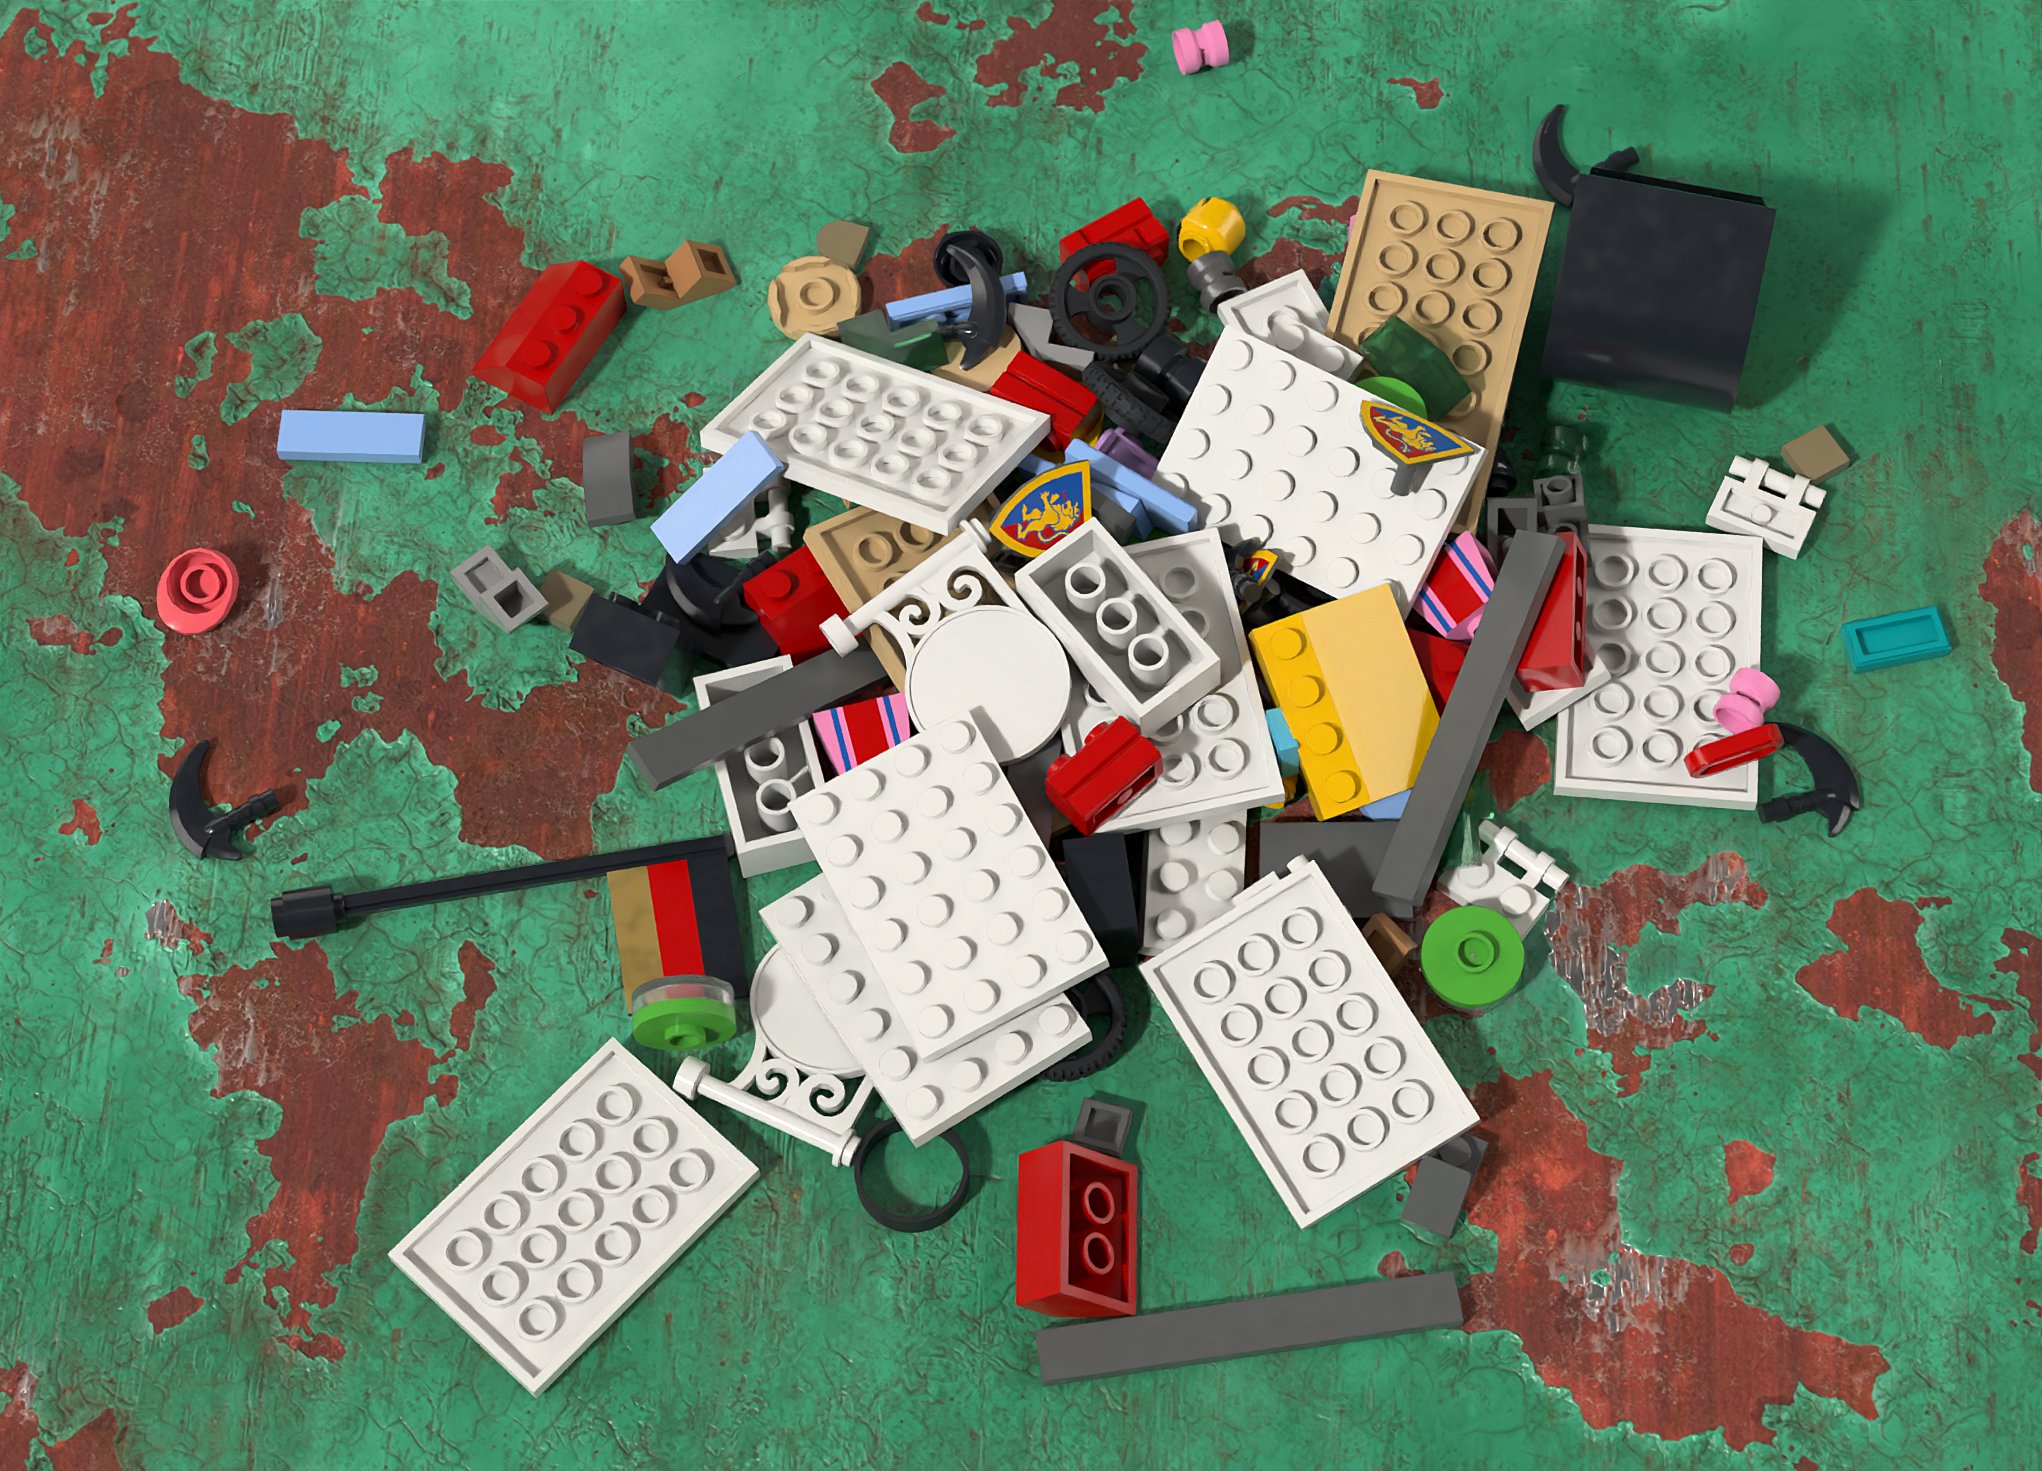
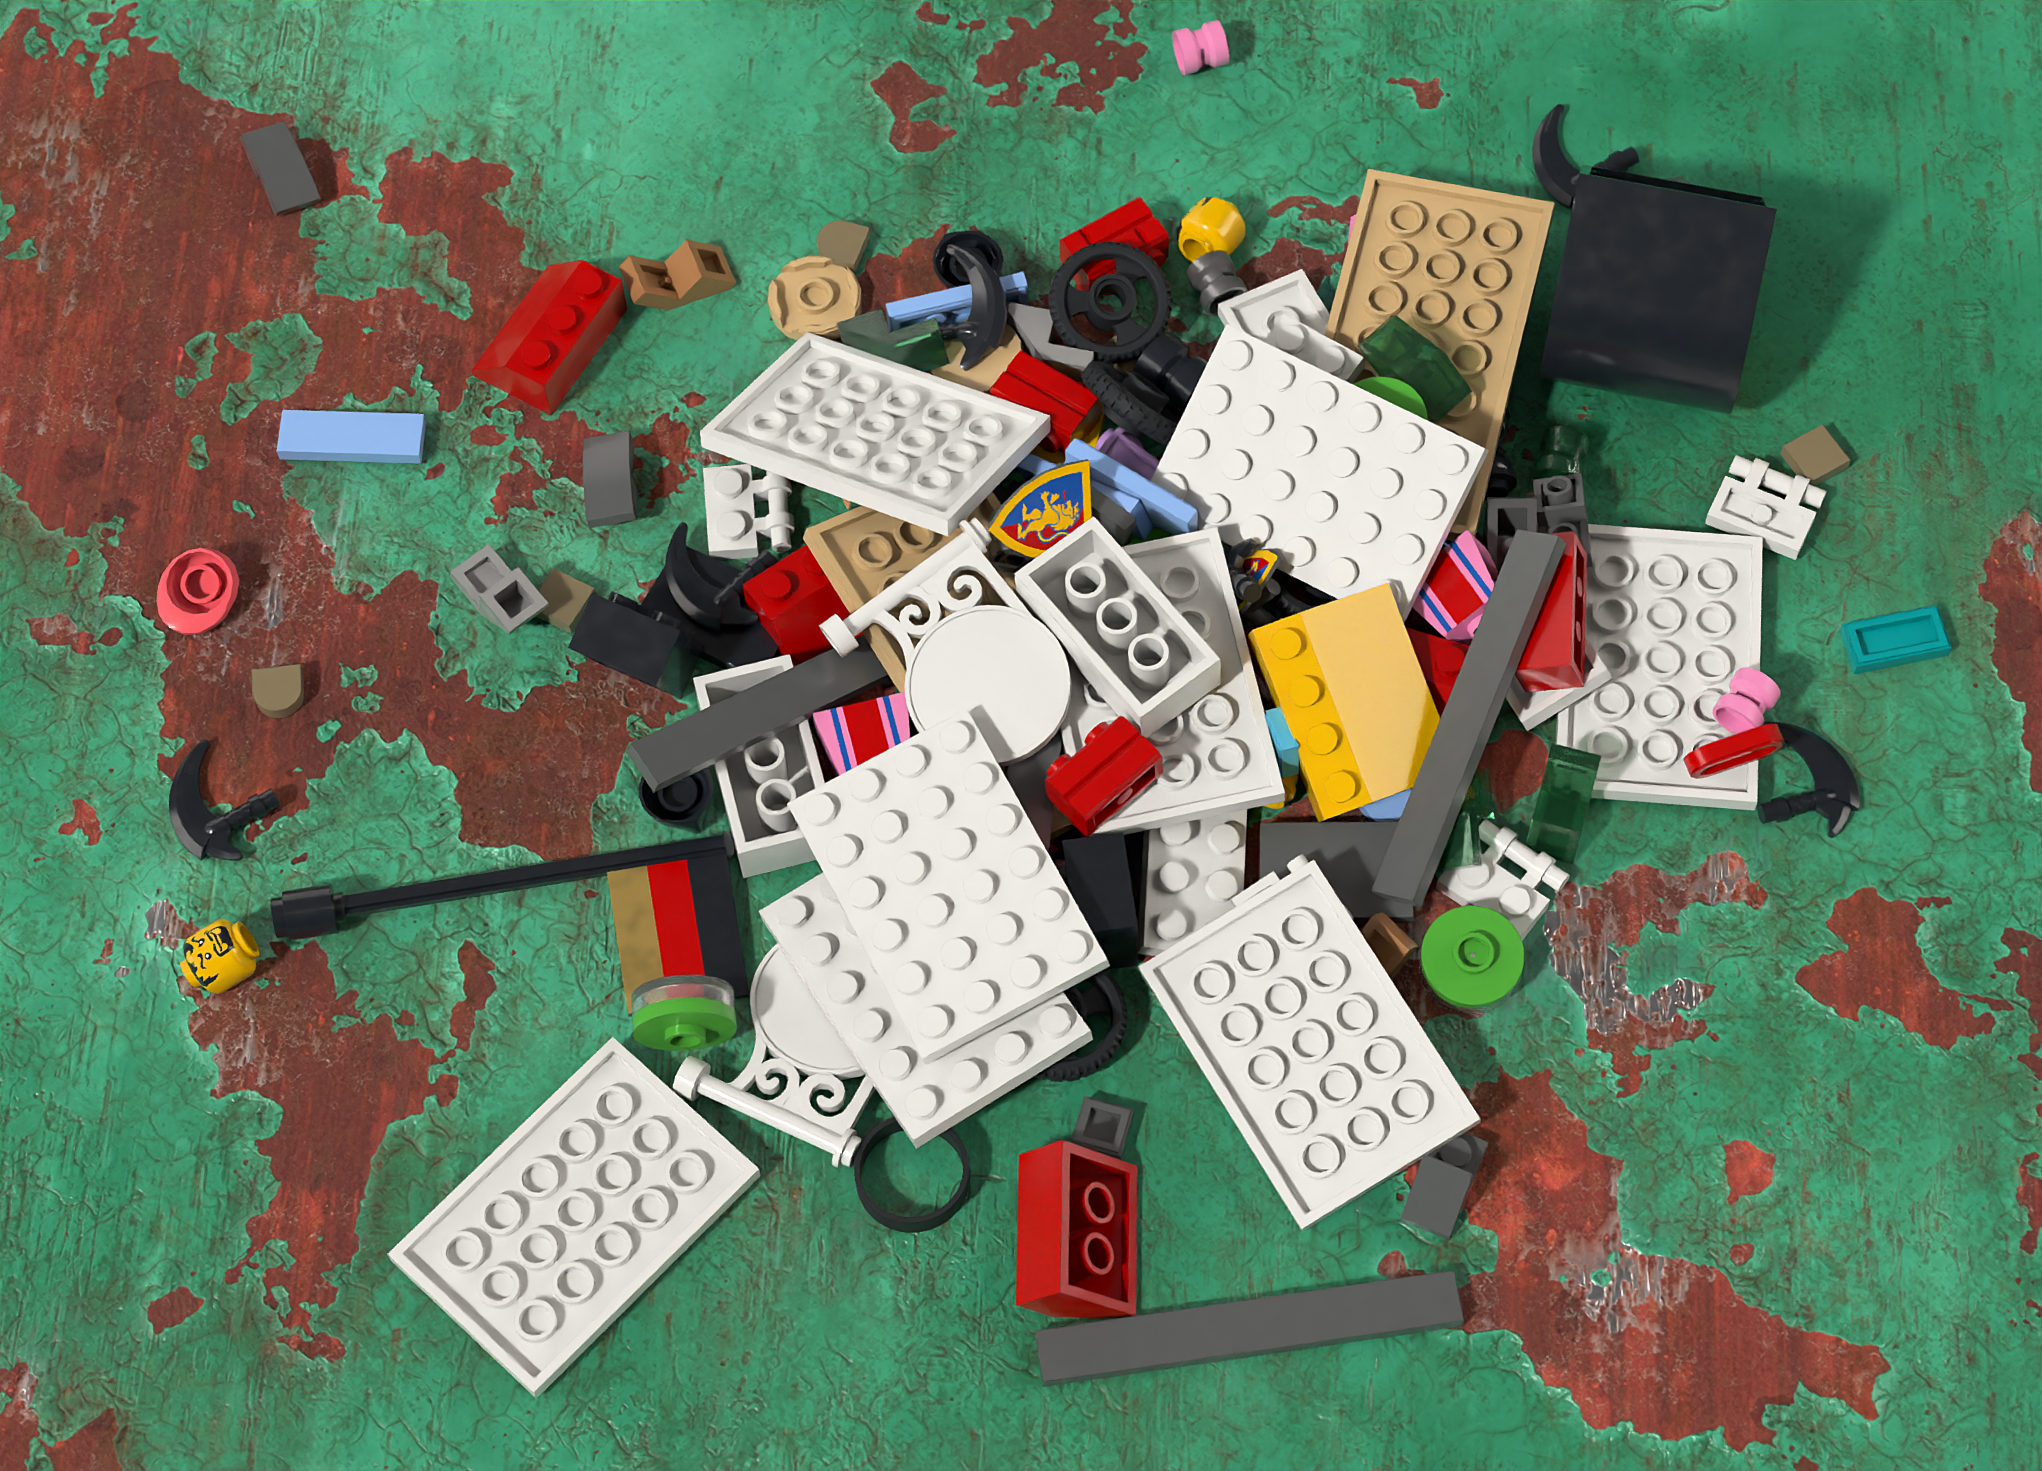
(219, 956): none -> yellow head
(278, 690): none -> dark tan tile
(280, 168): none -> dark grey slope
(681, 803): none -> black hat
(717, 497): light blue tile -> none
(1408, 442): shield -> none
(1563, 802): none -> clear green slope

